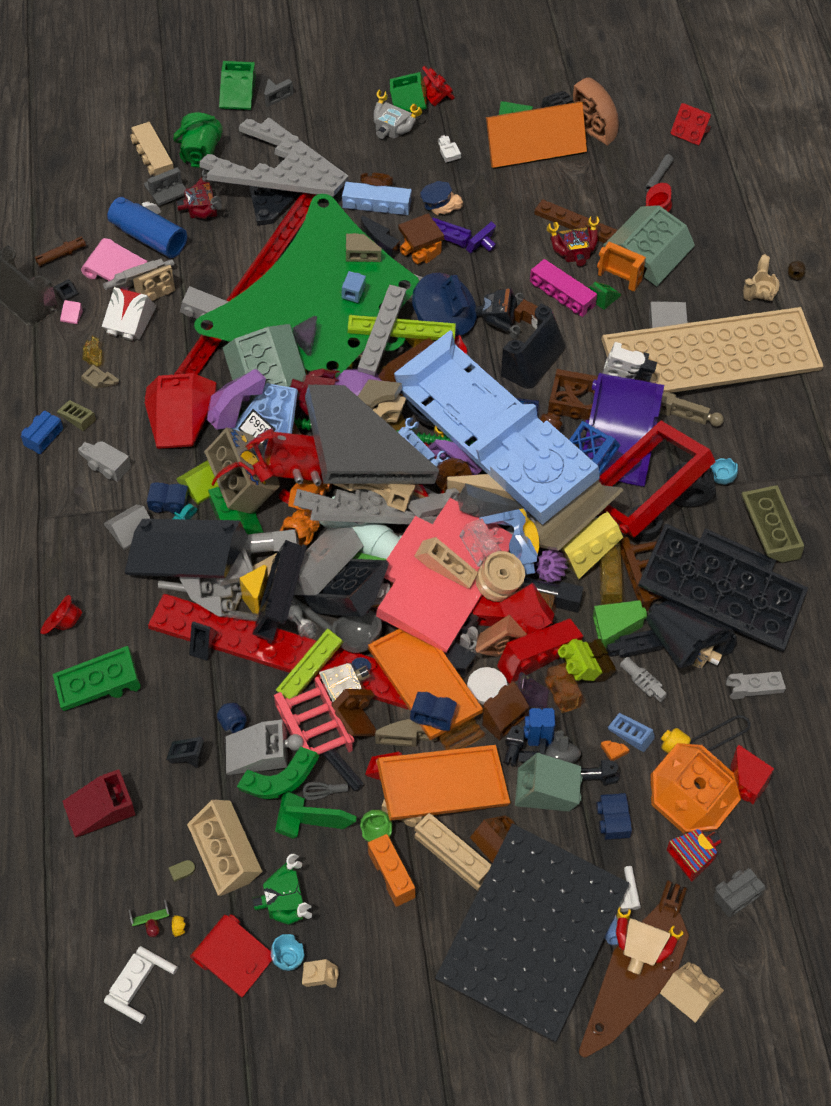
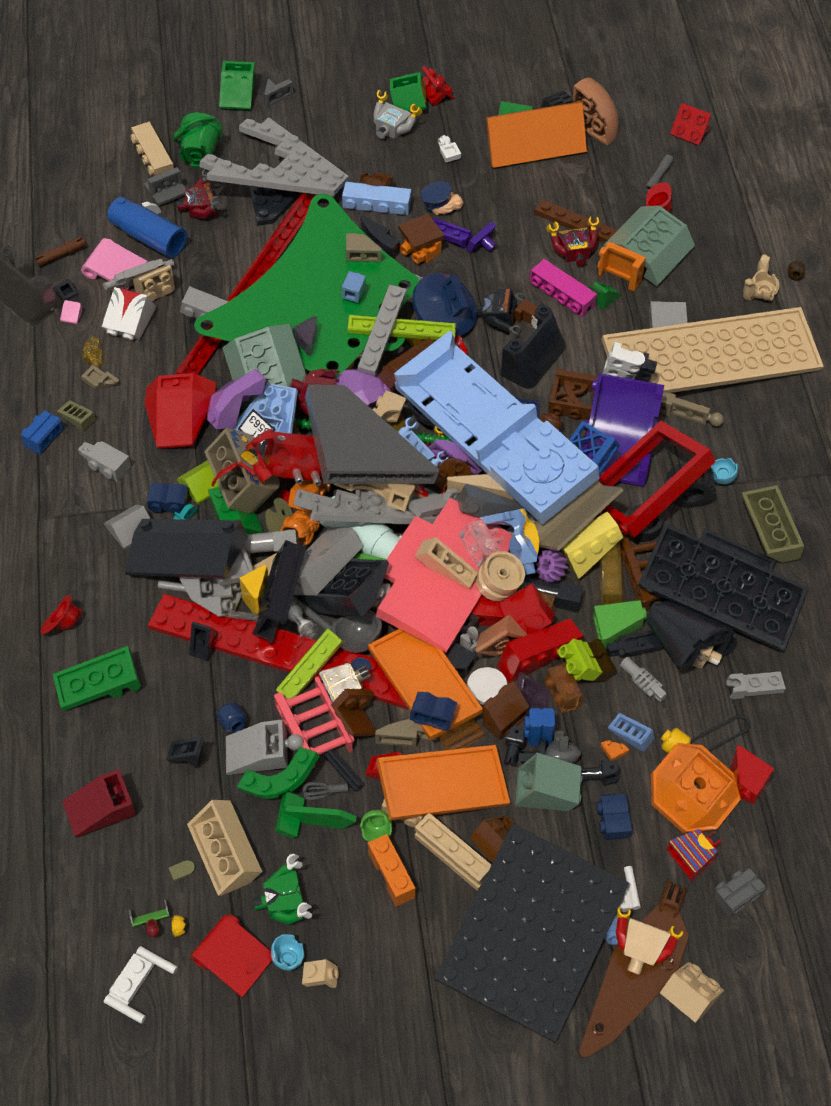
(275, 520): none -> olive piece
(379, 391): dark tan tile -> none

